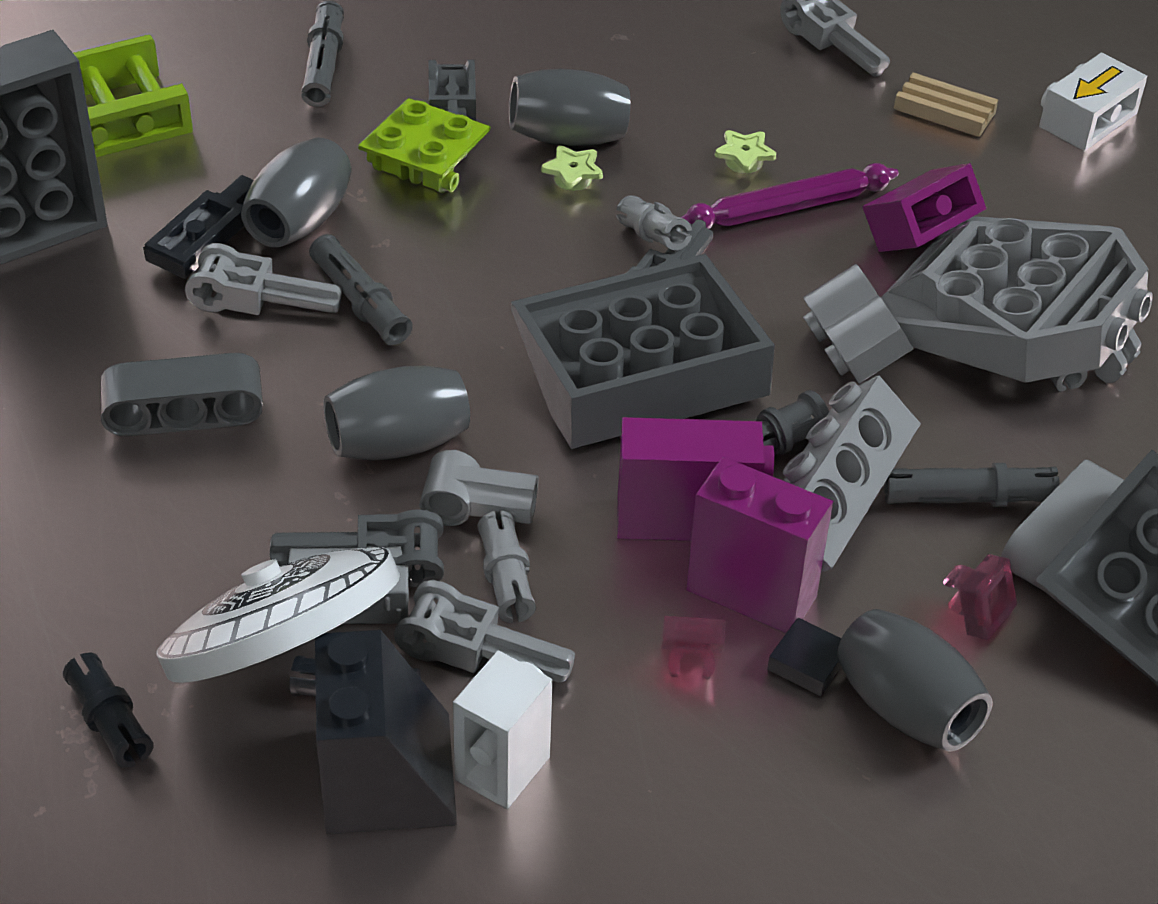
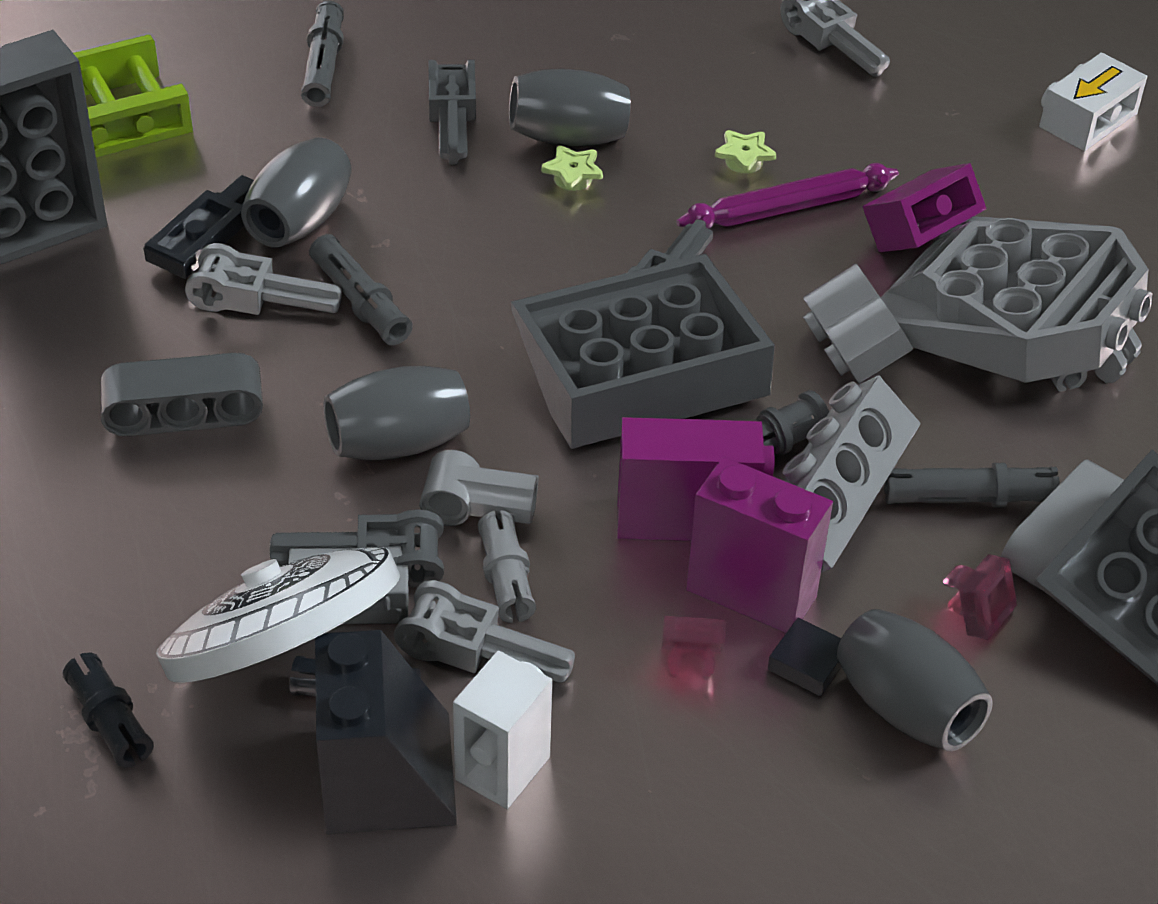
(423, 144): lime hinge -> none
(654, 222): light grey pin -> none
(946, 104): tan tile -> none

